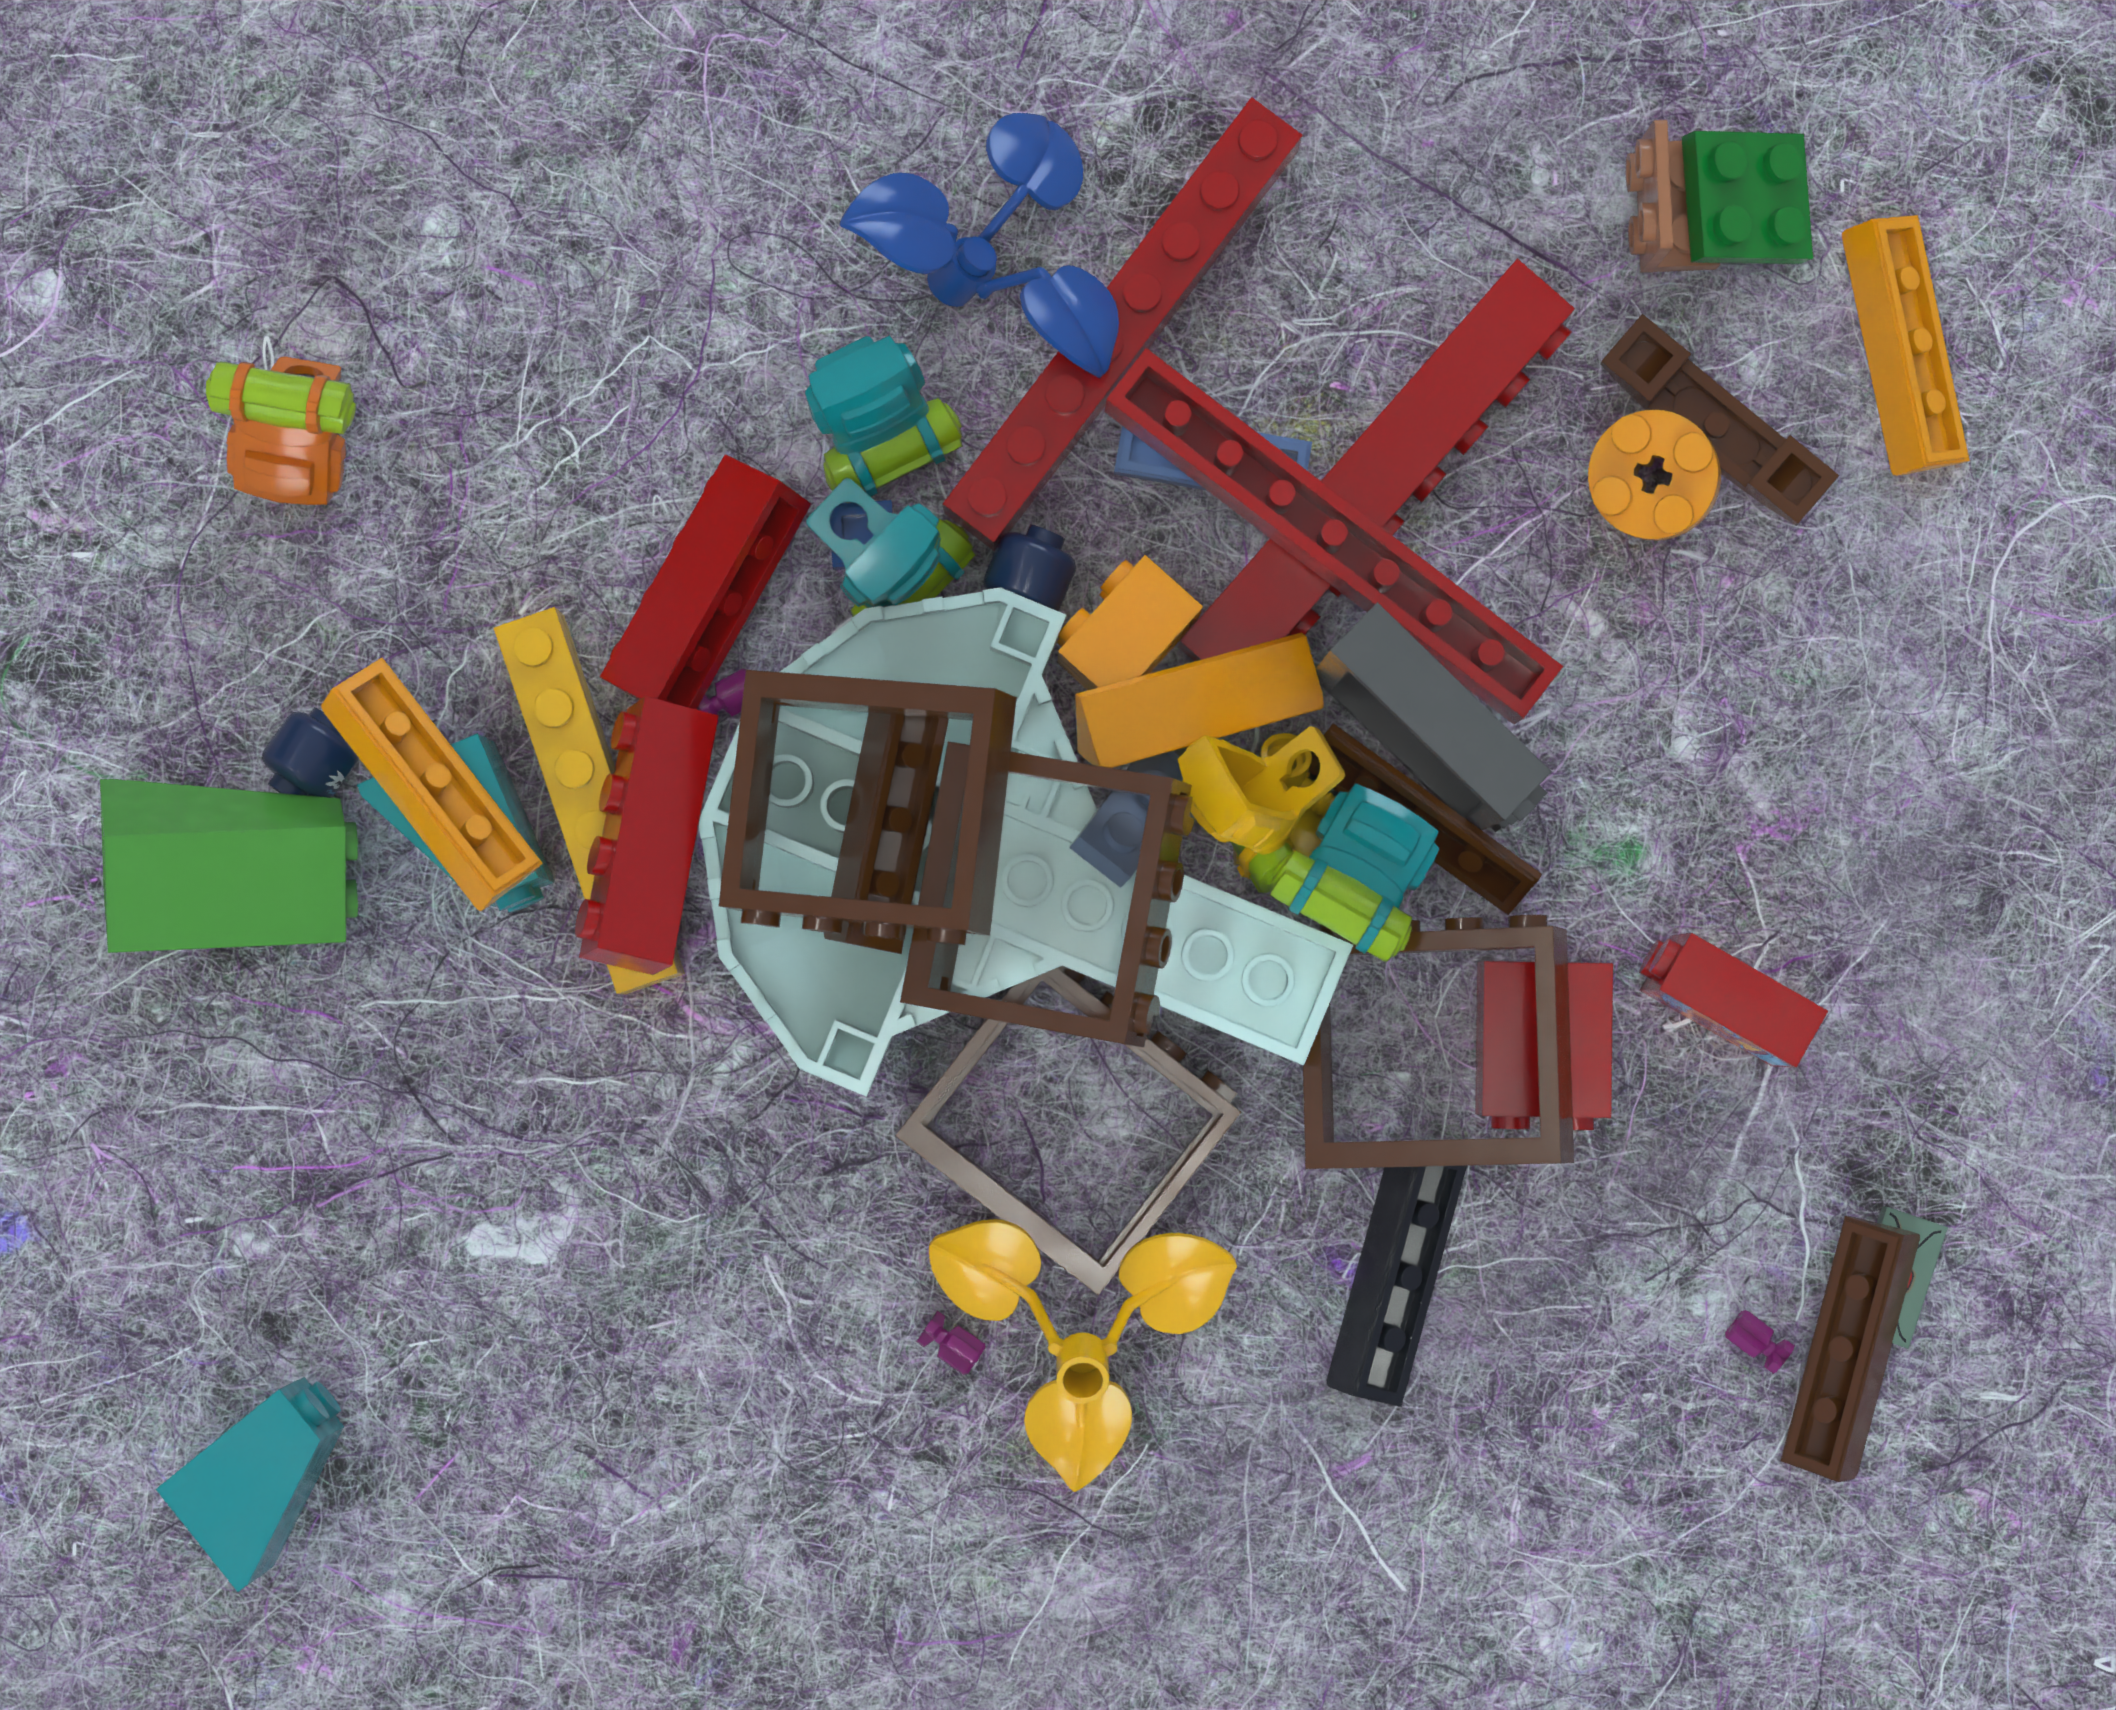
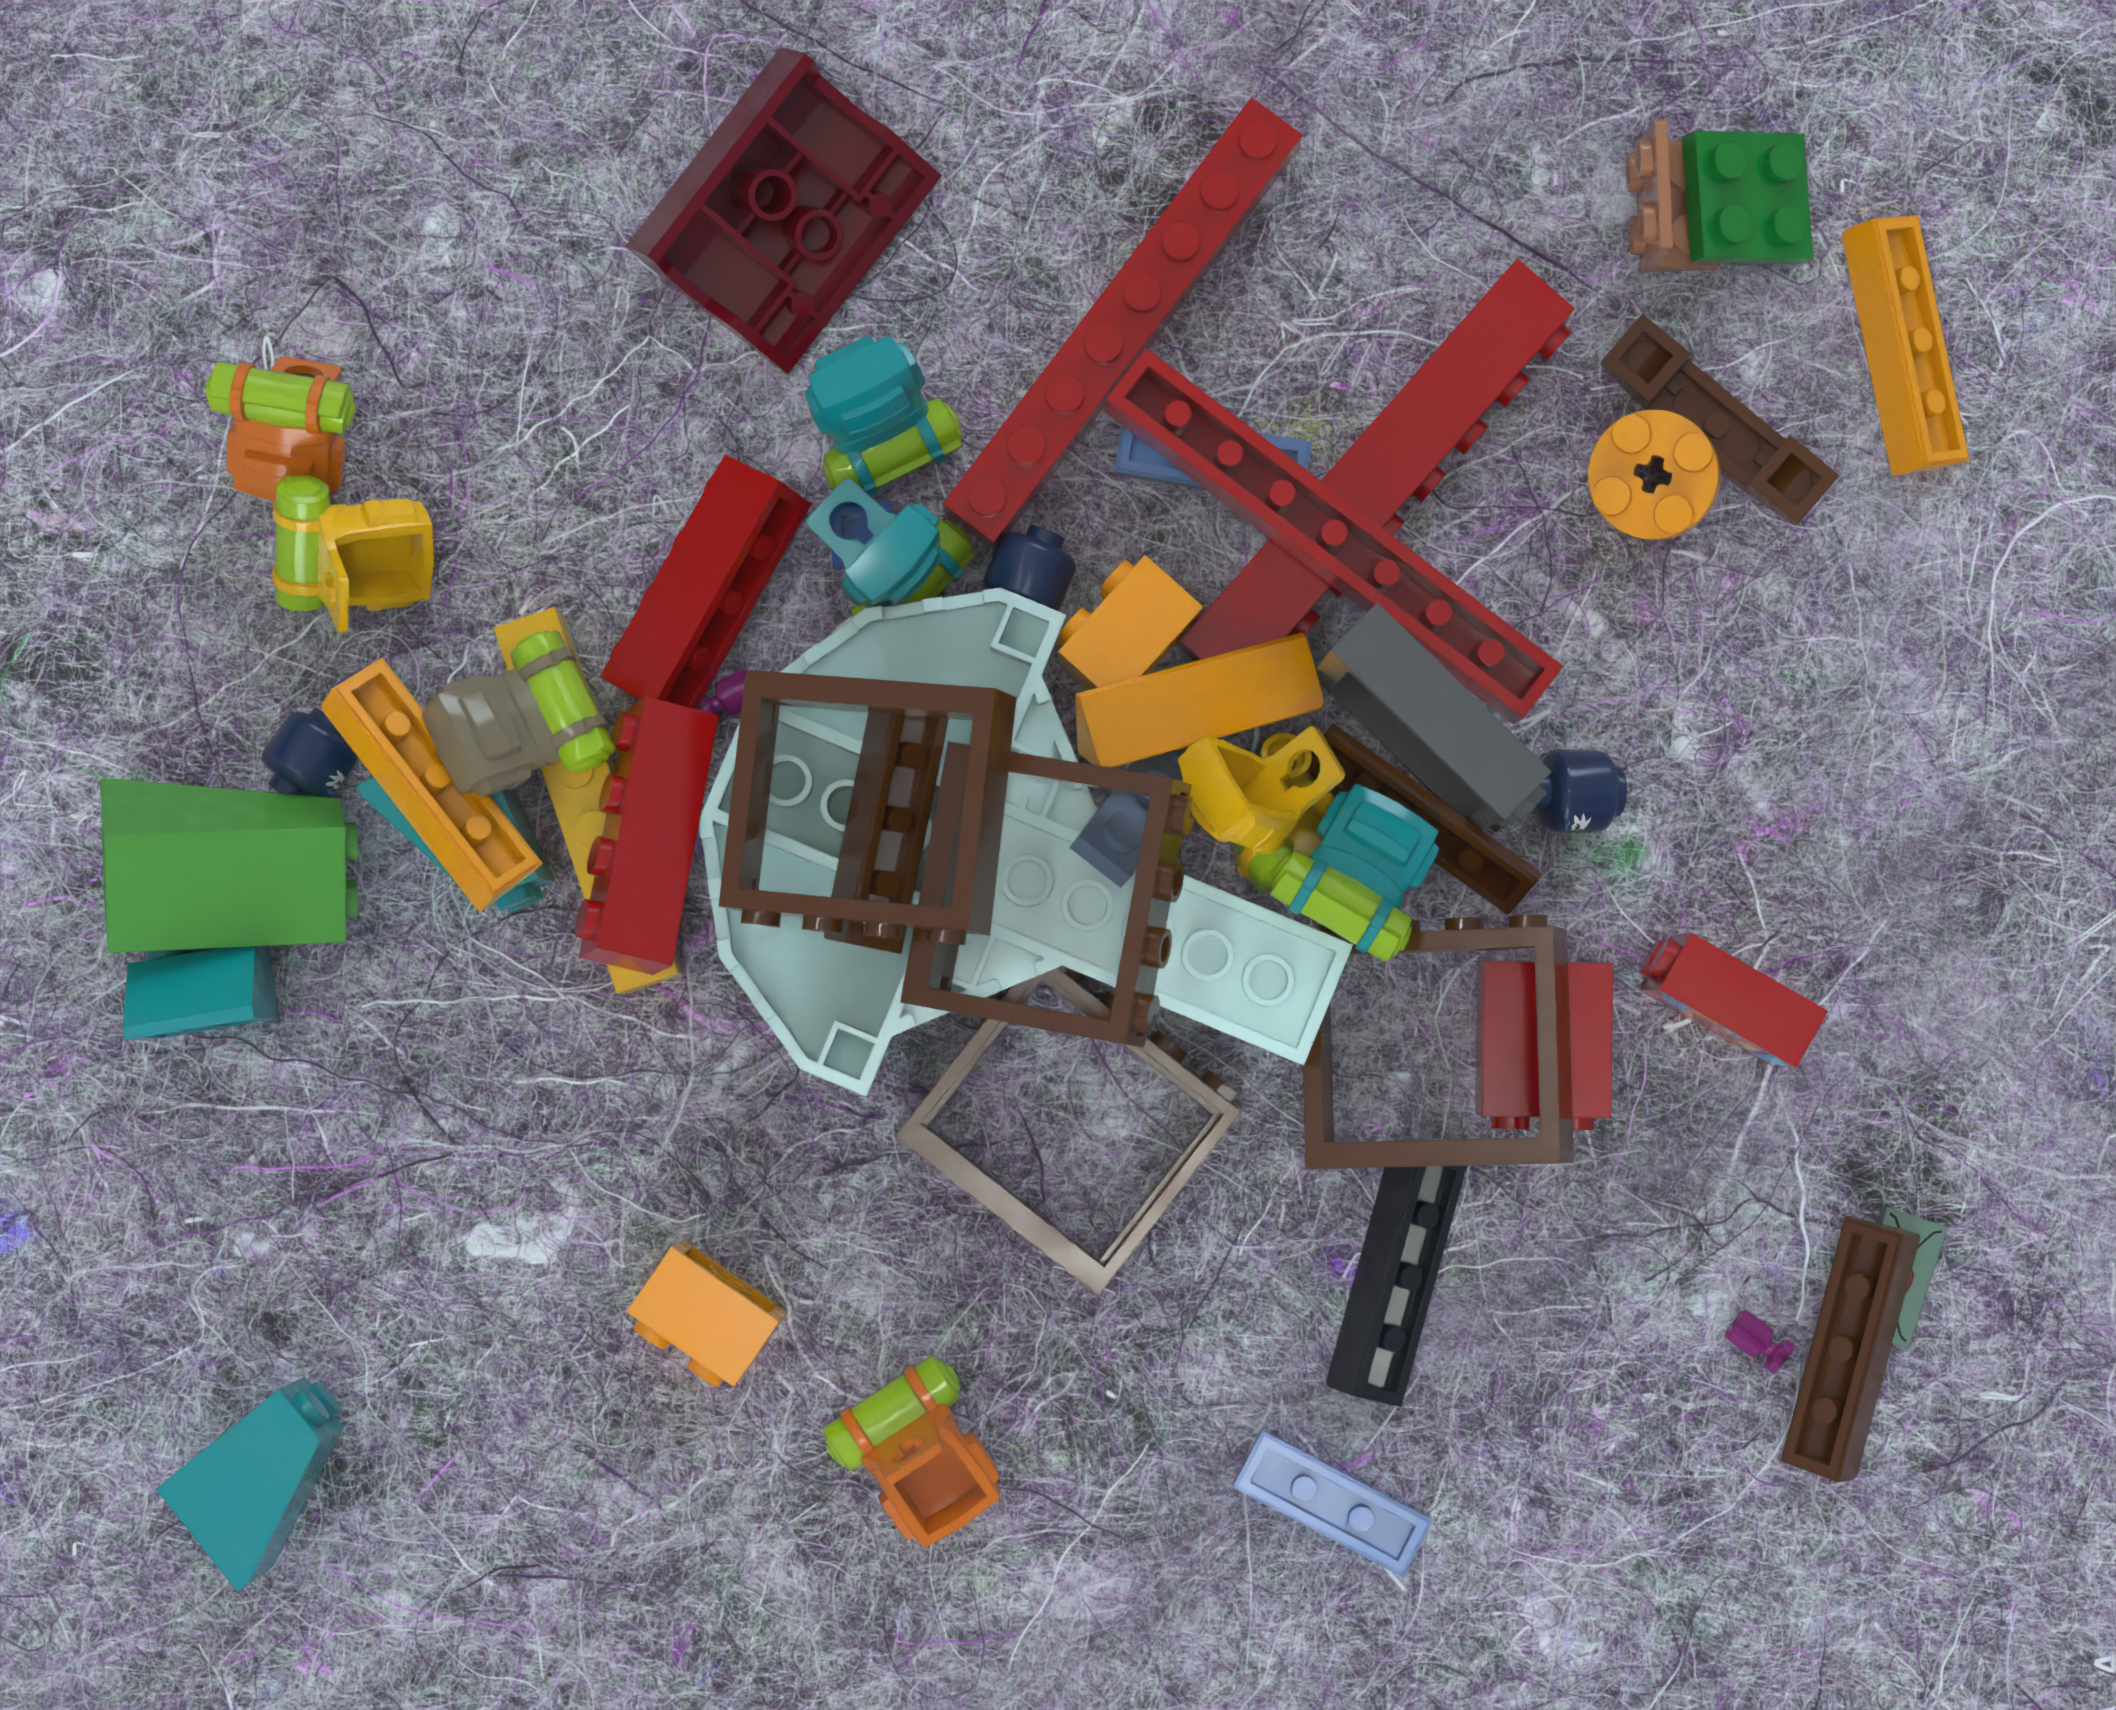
(198, 991): none -> teal slope
(348, 553): none -> yellow piece
(513, 723): none -> dark tan piece
(705, 1314): none -> light orange brick
(784, 209): none -> dark red piece
(908, 226): blue plant -> none
(917, 1453): none -> orange piece
(956, 1346): magenta piece -> none
(1081, 1415): yellow plant -> none
(1332, 1502): none -> medium blue tile
(1581, 791): none -> dark blue head

